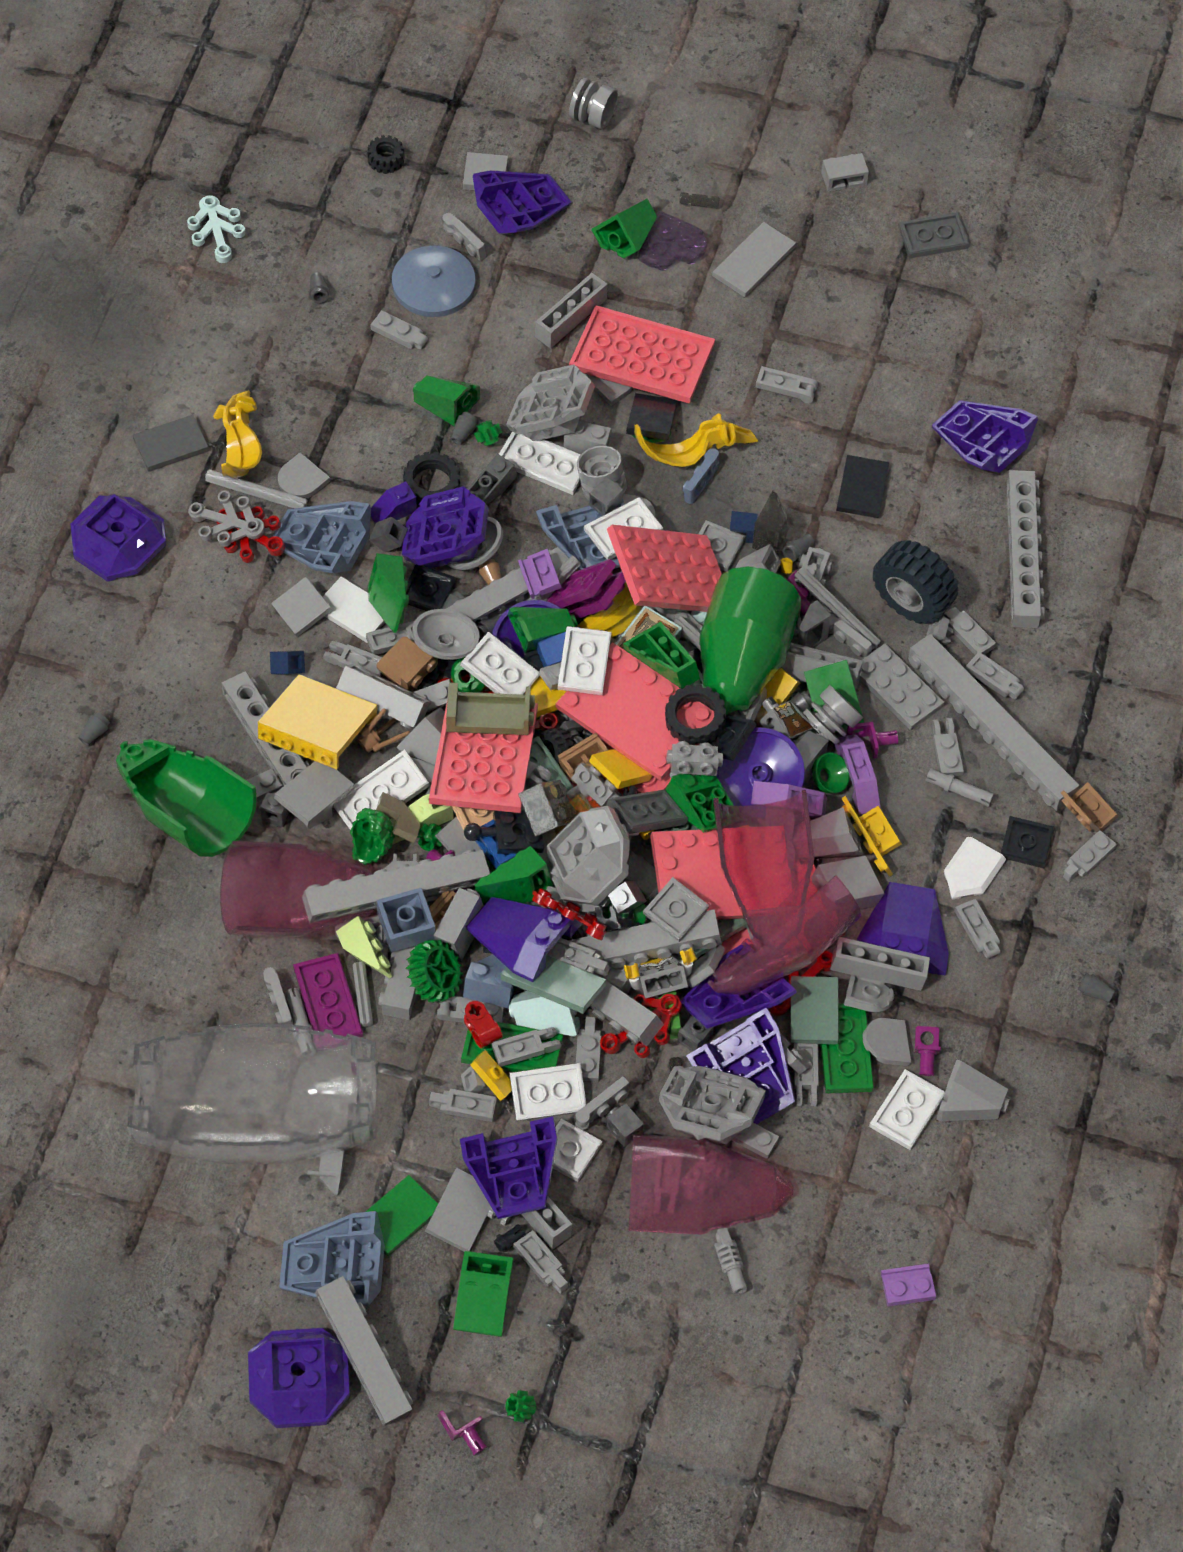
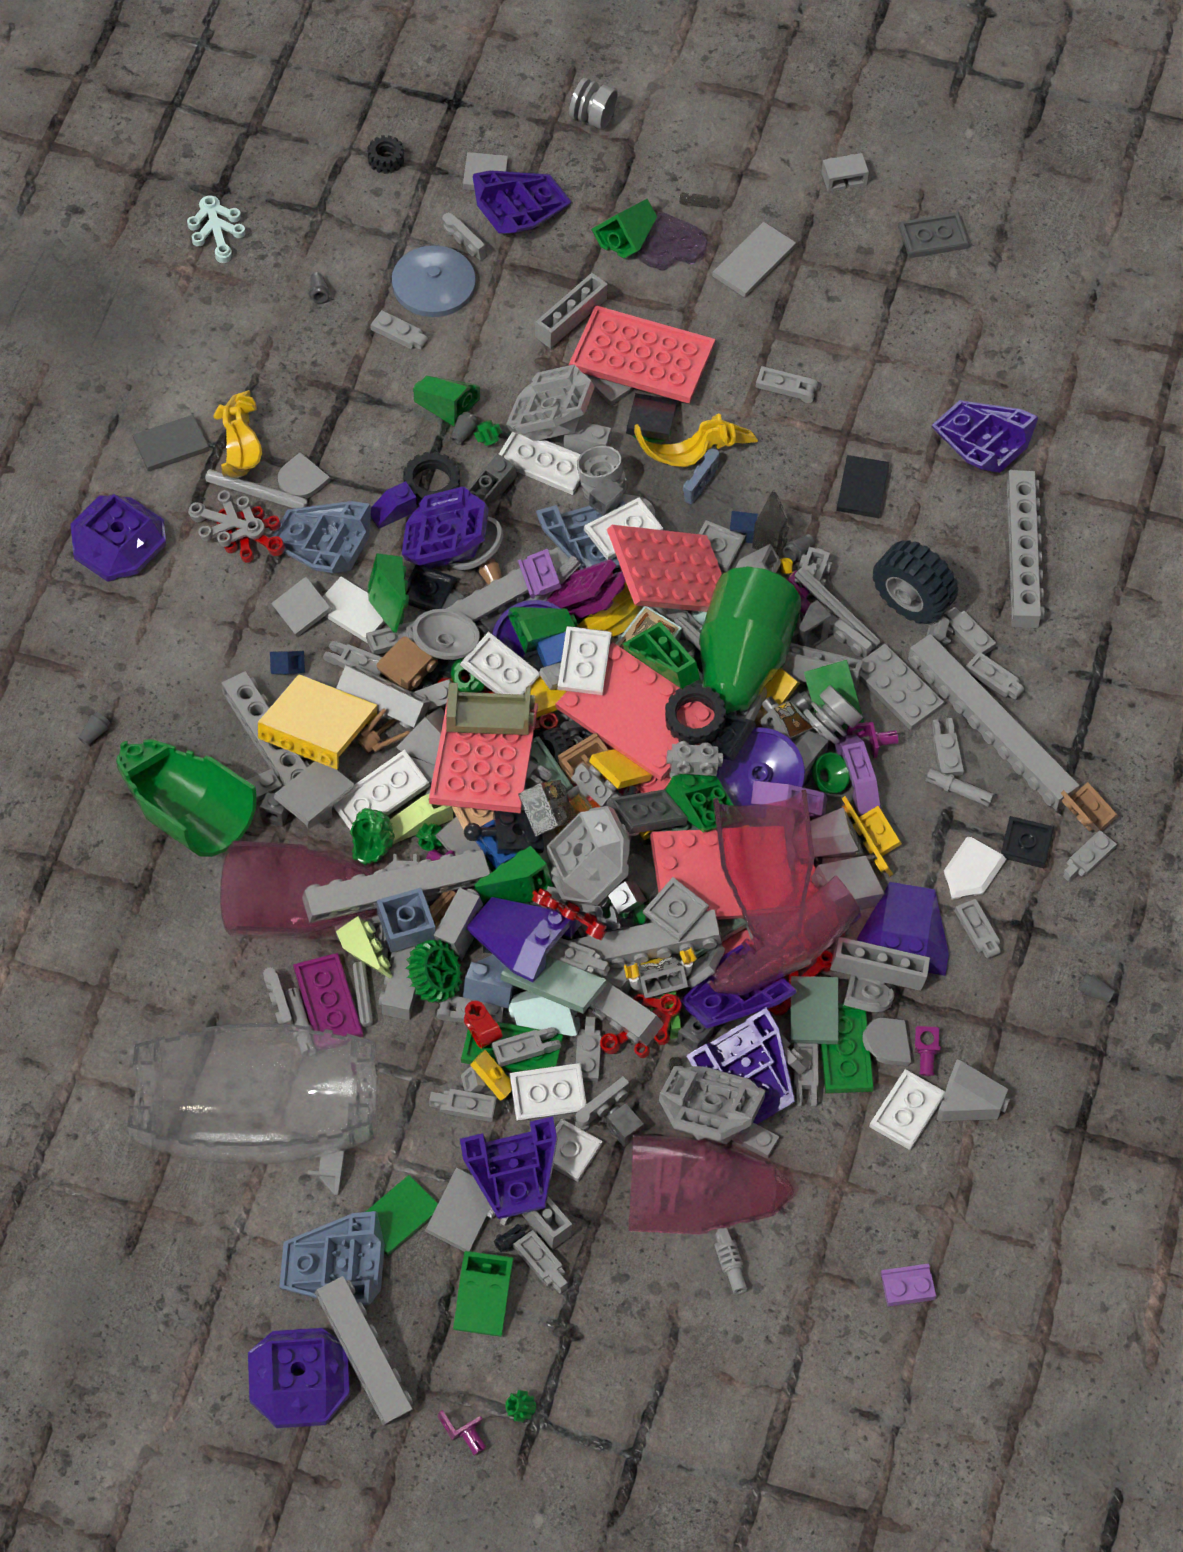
(388, 534): flat silver brick -> none
(406, 823): dark tan tile -> none

